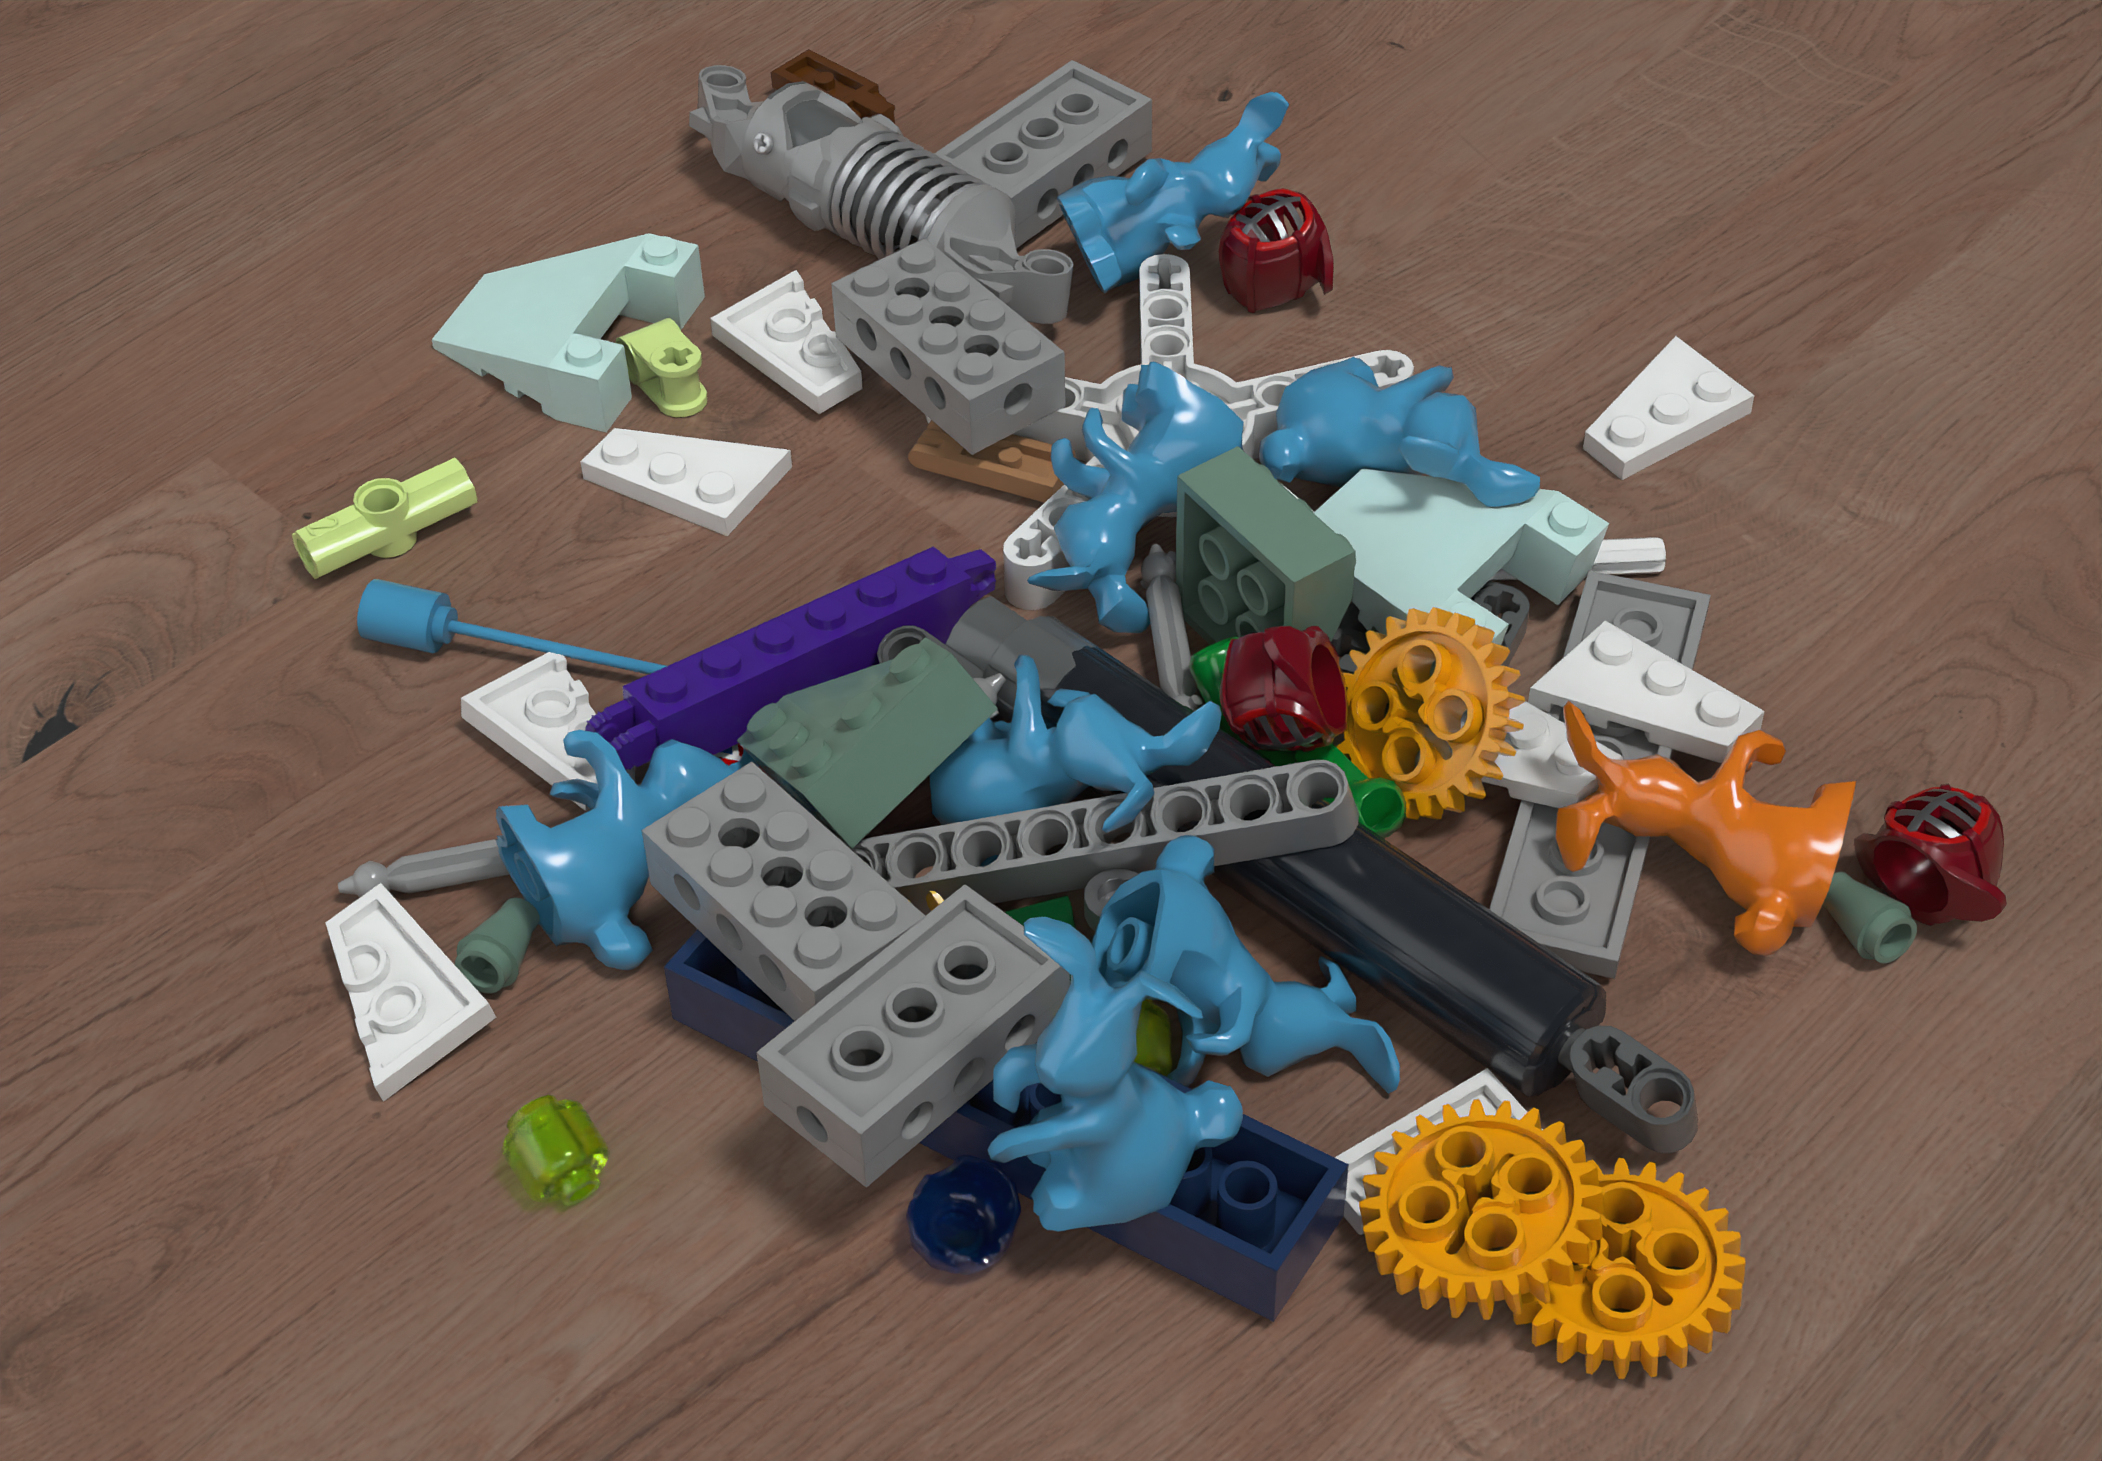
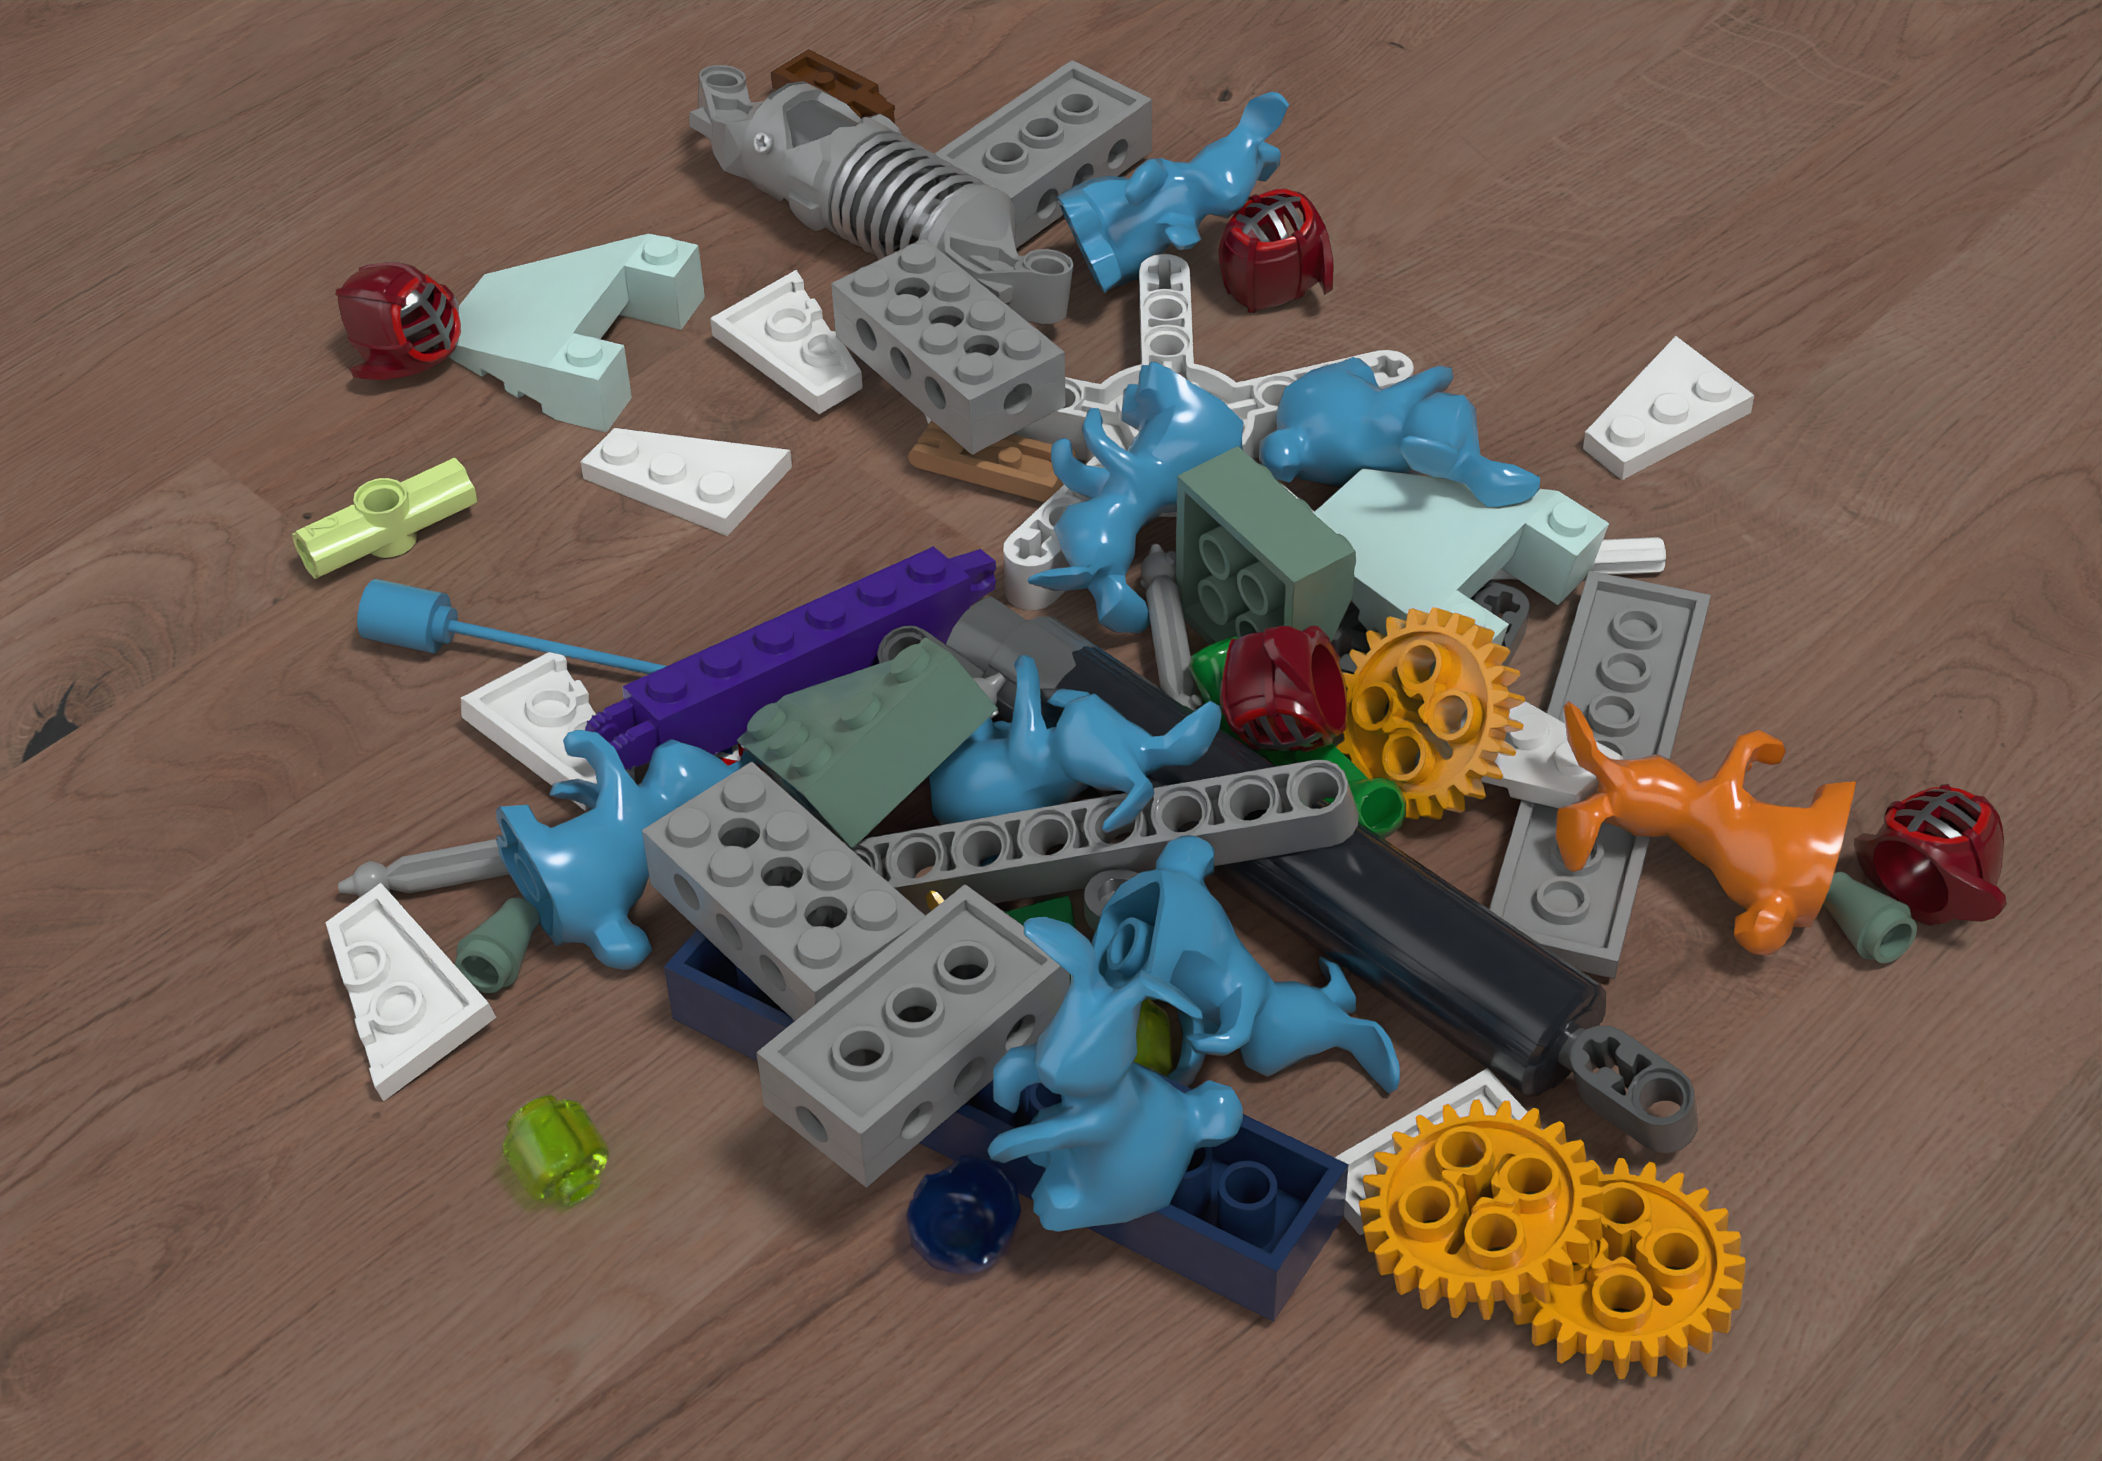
(386, 306): none -> dark red piece
(665, 367): yellowish green piece -> none
(1642, 688): white wing -> none

